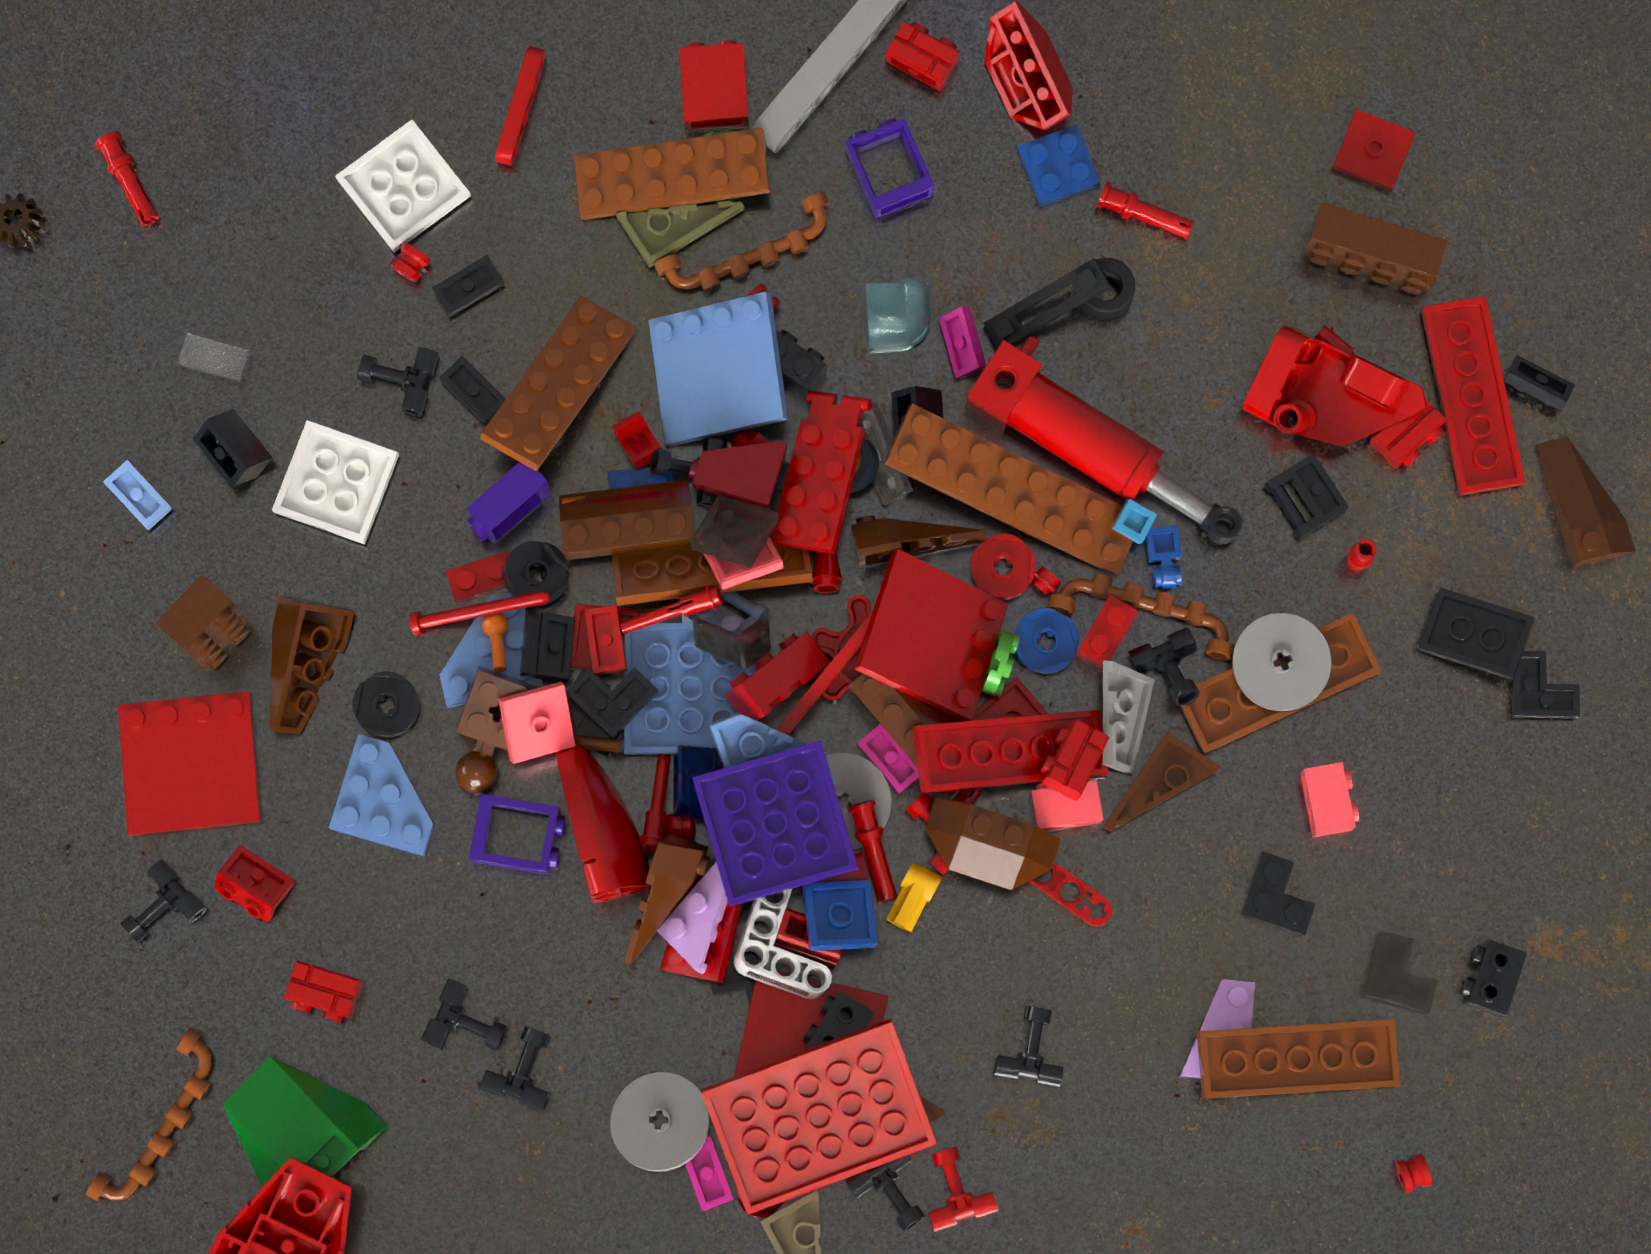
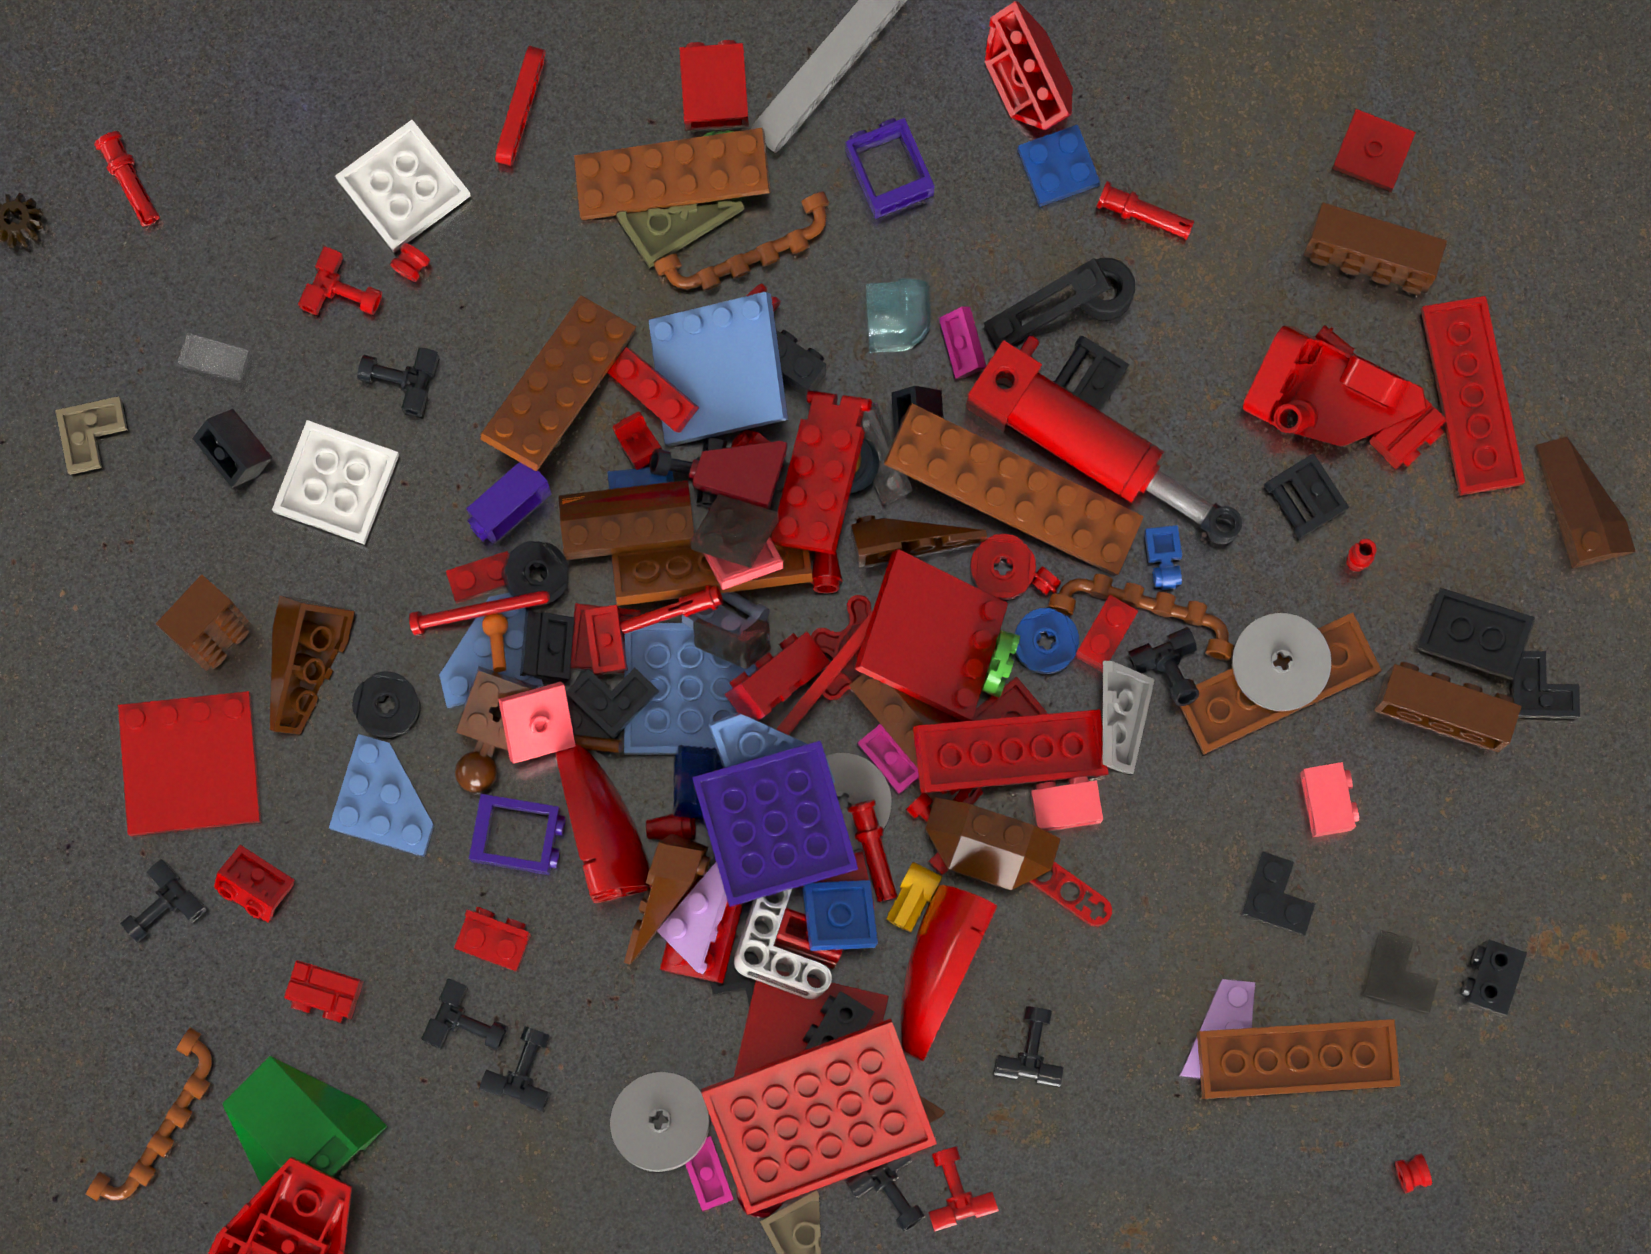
(81, 426): none -> dark tan plate
(137, 495): light blue plate -> none
(328, 284): none -> red bar
(468, 286): black plate -> none
(472, 389): black plate -> none
(492, 939): none -> red bracket
(653, 390): none -> red plate
(655, 815): red pin -> none
(922, 55): red brick -> none
(939, 962): none -> red panel
(1074, 760): red brick -> none
(1099, 378): none -> black plate
(1134, 521): dark azure plate -> none
(1166, 773): reddish brown wing -> none
(1448, 707): none -> reddish brown brick
(1539, 383): black plate -> none

